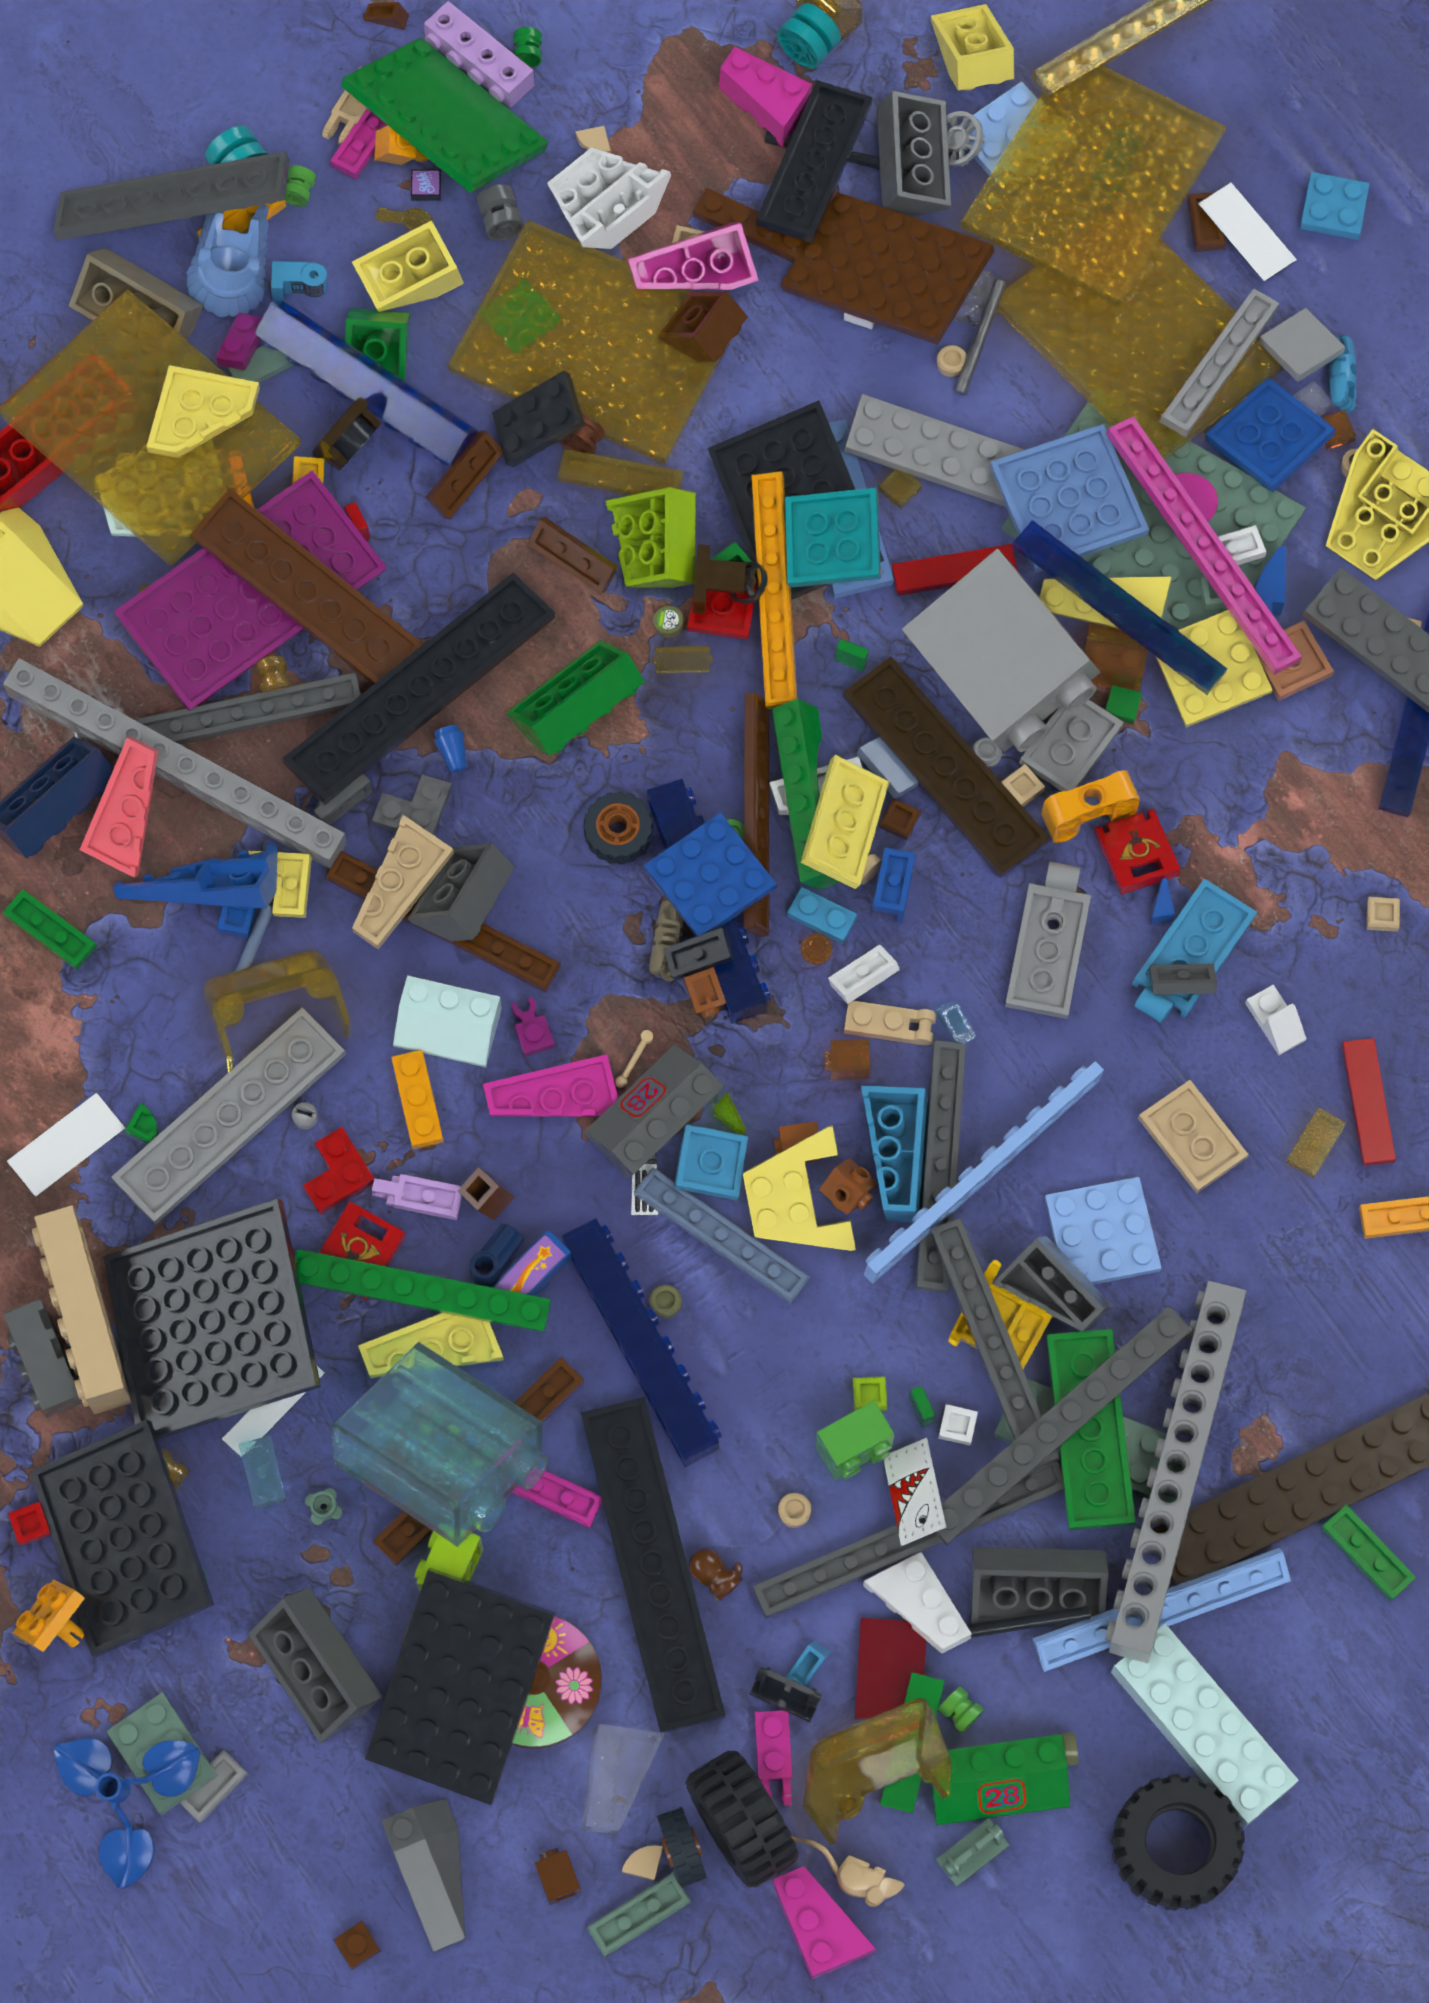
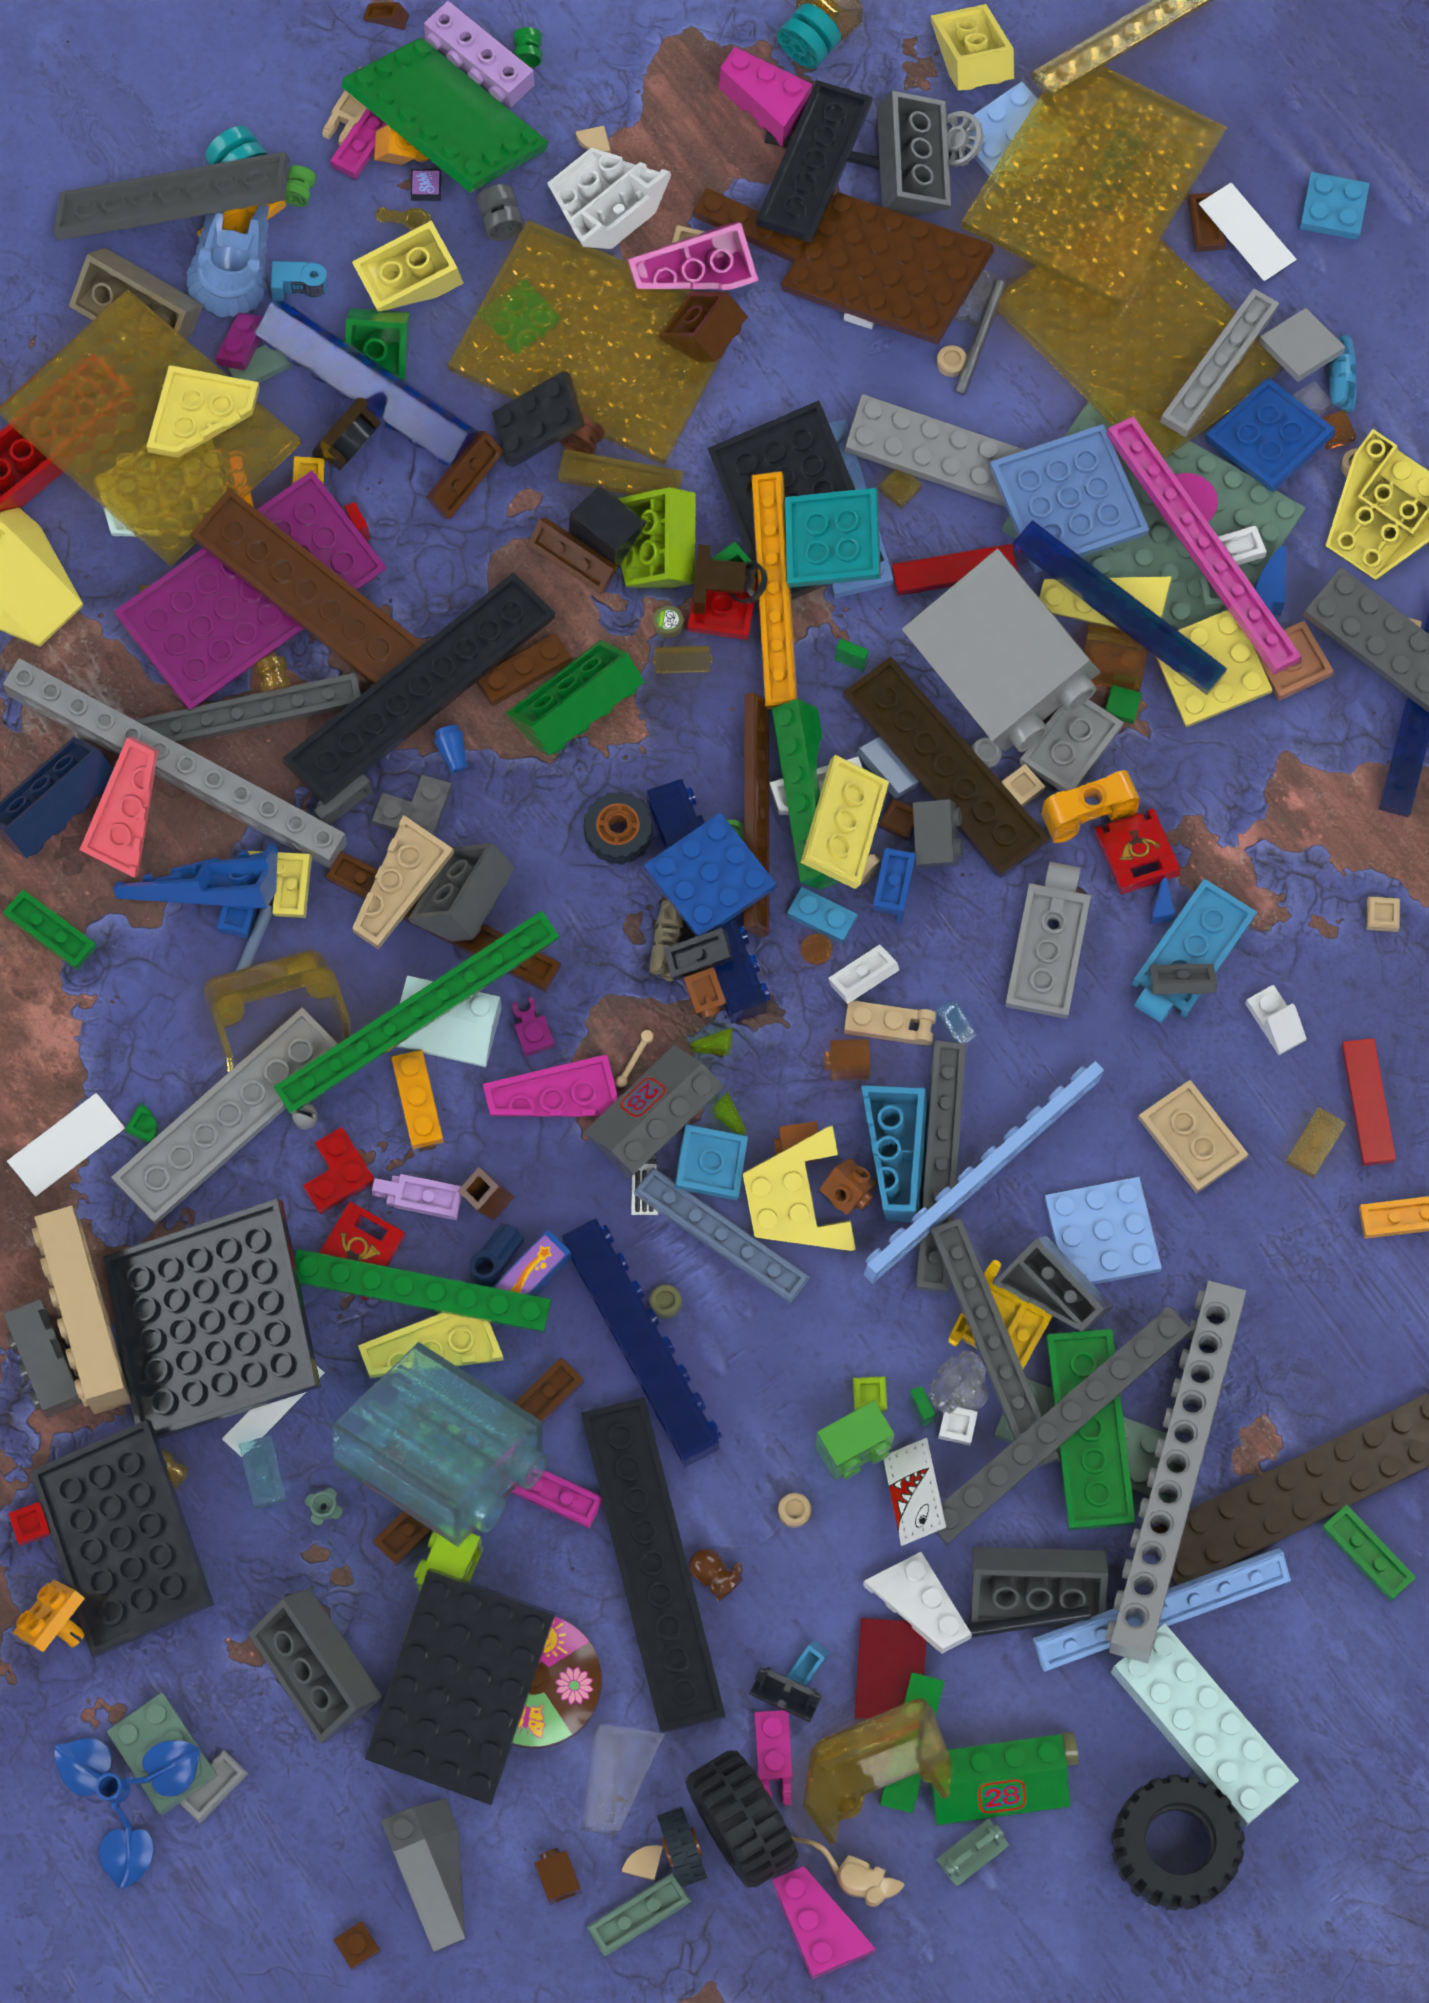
(416, 1012): none -> green plate
(524, 669): none -> reddish brown plate
(606, 525): none -> black slope
(714, 1044): none -> clear neon green piece
(885, 1549): dark grey plate -> none
(937, 833): none -> dark grey brick
(960, 1384): none -> clear plant
(961, 1709): bright green wheel -> none

